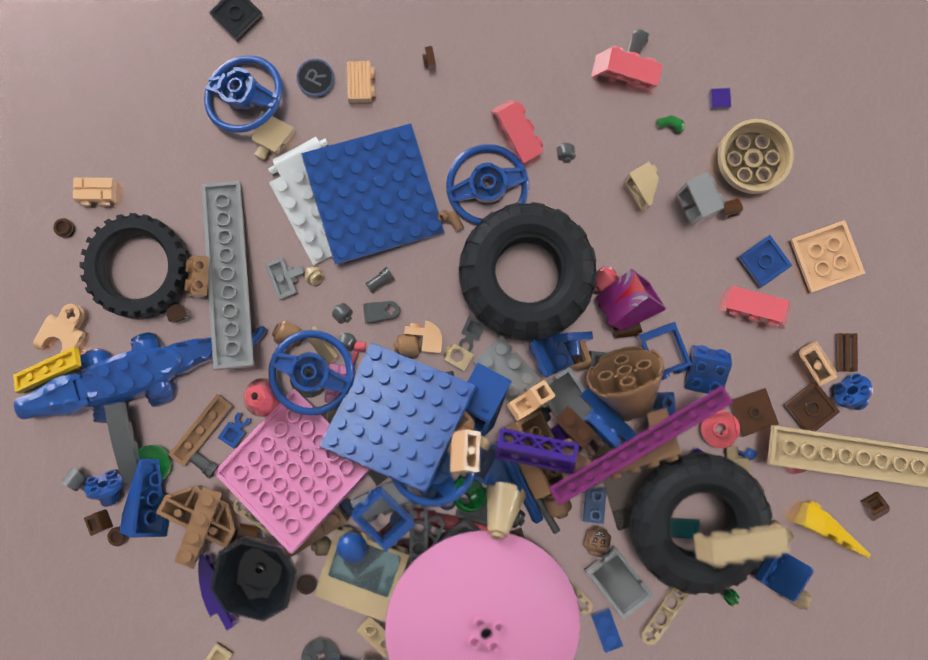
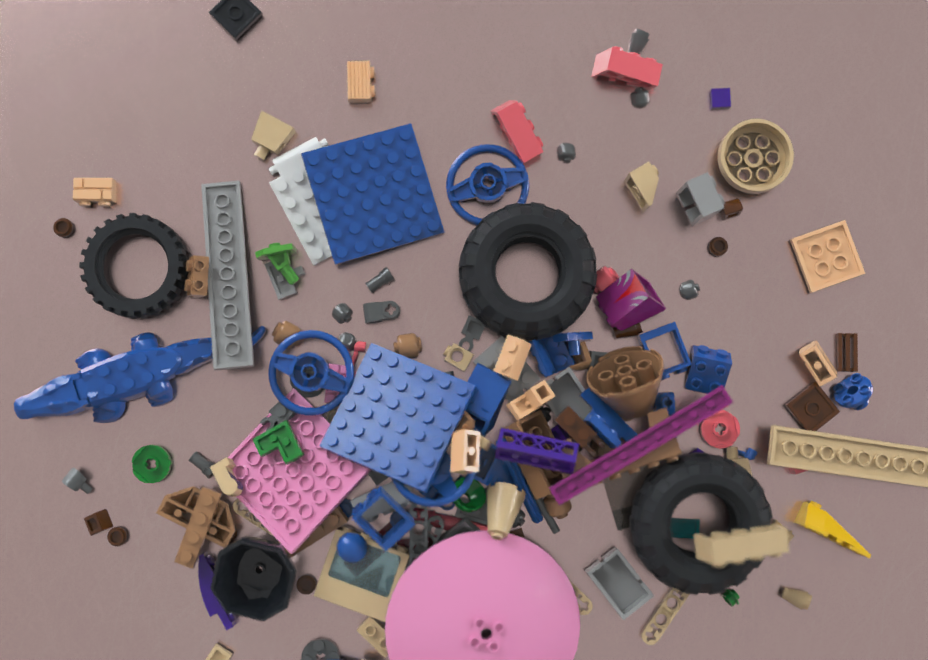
(47, 370): yellow plate -> none
(63, 327): light nougat piece -> none
(104, 488): blue plate -> none
(122, 440): dark grey slope -> none
(143, 501): blue wedge -> none
(177, 313): reddish brown brick -> none
(200, 430): medium nougat plate -> none
(226, 477): none -> tan leg
(232, 432): blue plate -> none
(247, 530): reddish brown brick -> none
(248, 92): blue piece -> none
(266, 401): coral cone -> none
(278, 414): none -> dark grey plate
(279, 257): none -> bright green piece
(280, 438): none -> green plate
(313, 275): tan plate -> none
(315, 77): black tile -> none
(321, 546): tan piece -> none
(323, 348): tan slope -> none
(428, 58): reddish brown plate -> none
(431, 336): light nougat brick -> none
(452, 218): medium nougat arm -> none
(512, 357): none -> light nougat brick
(595, 504): medium blue hips -> none
(597, 541): medium nougat head -> none
(607, 630): blue plate -> none
(640, 97): none -> dark grey piece
(673, 121): green arm -> none
(689, 289): none -> dark grey piece
(718, 246): none -> reddish brown plate
(754, 412): reddish brown plate -> none
(758, 307): coral wedge -> none
(765, 261): blue plate -> none
(785, 575): blue bracket -> none
(876, 506): reddish brown slope -> none

